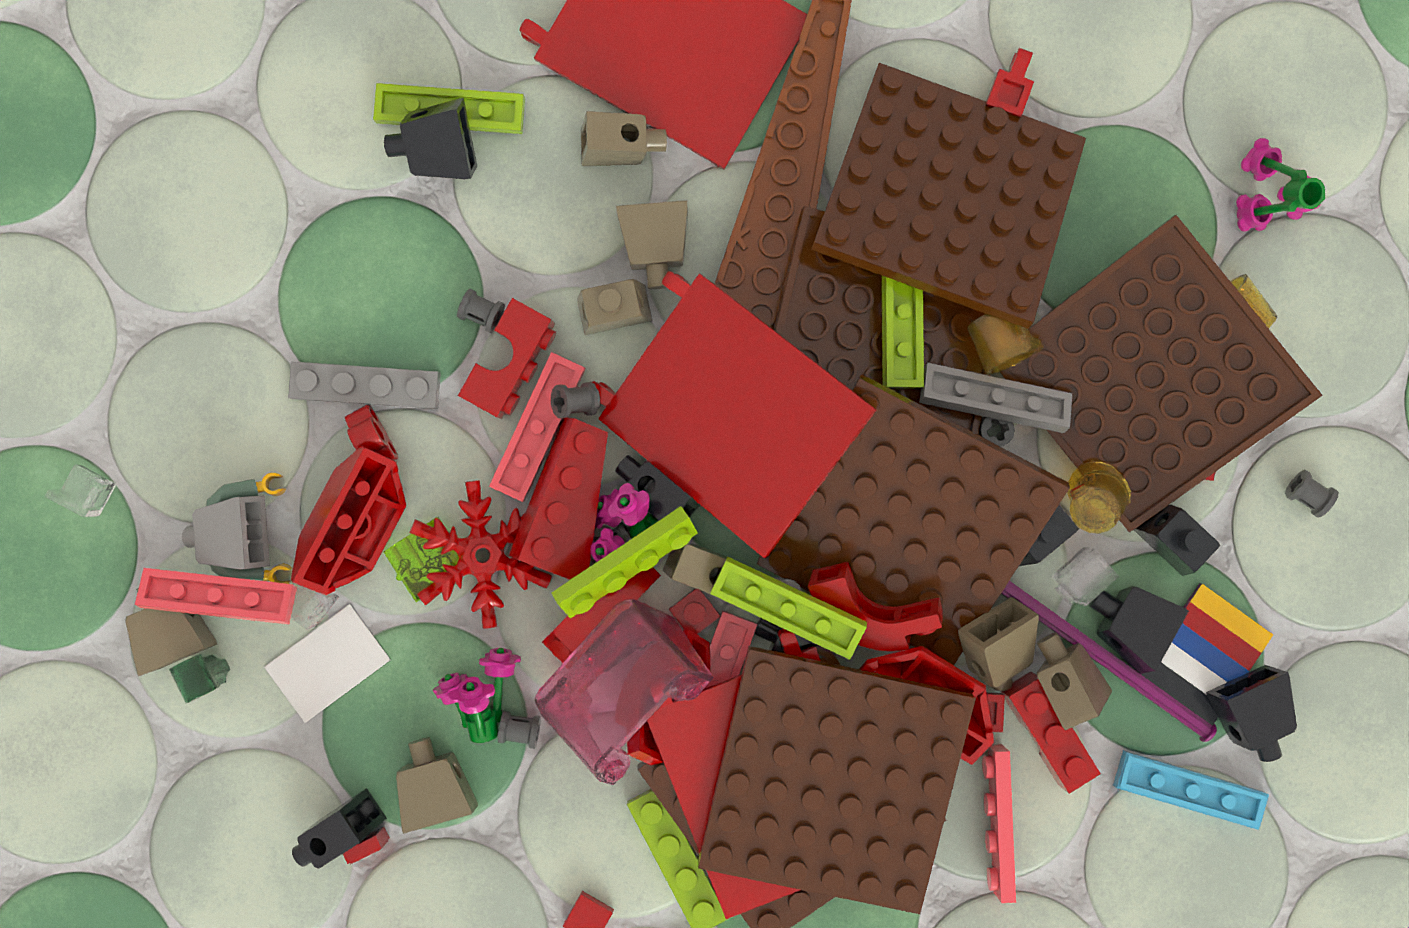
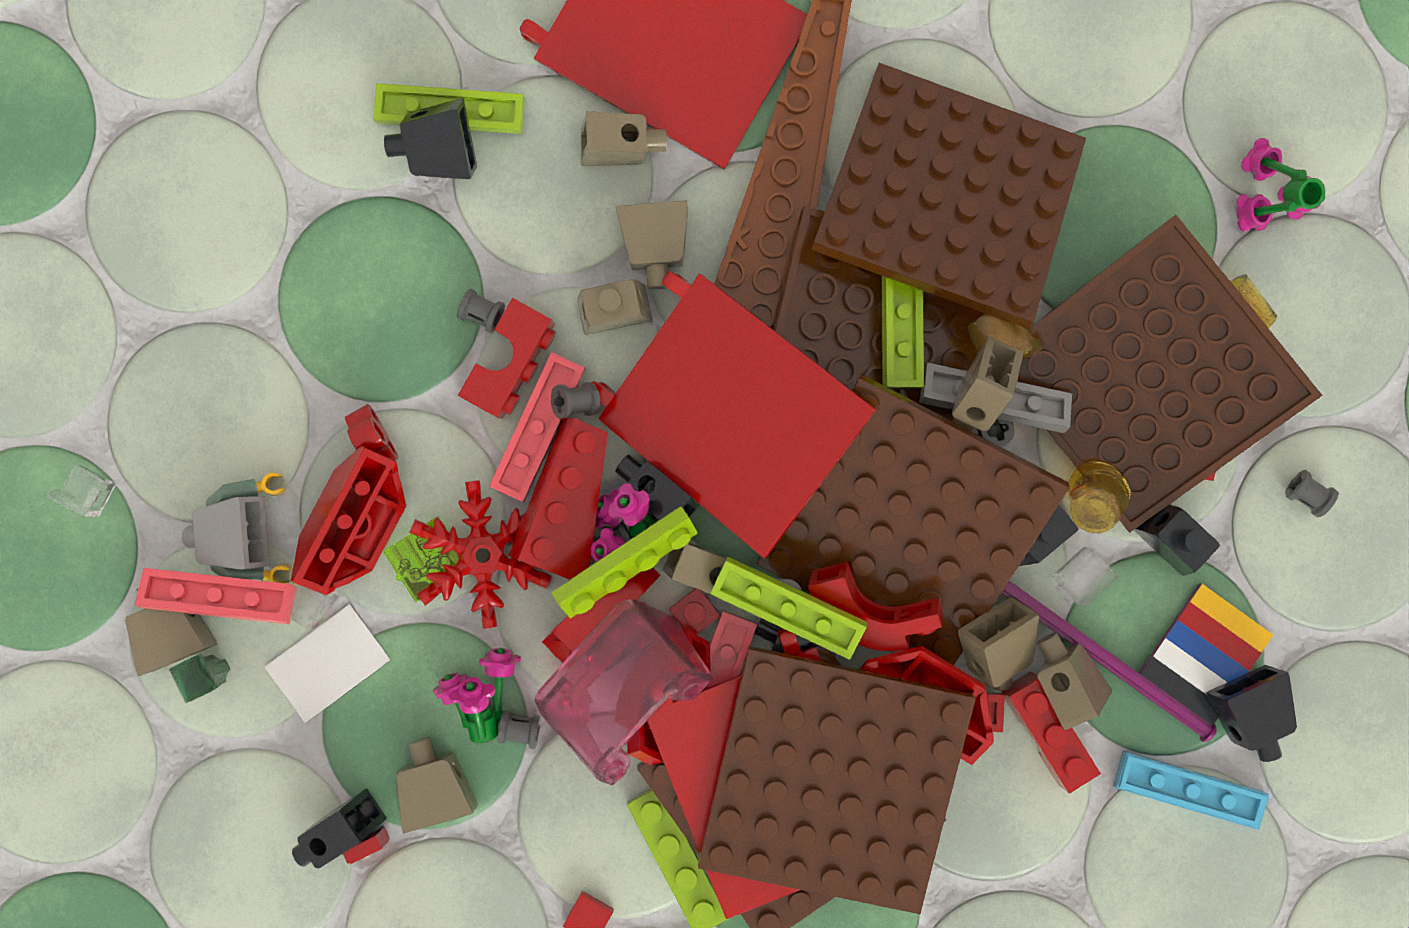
(364, 385): light grey plate -> none
(980, 399): none -> dark tan torso
(1000, 838): coral plate -> none
(1010, 88): red plate -> none
(1138, 625): black torso -> none

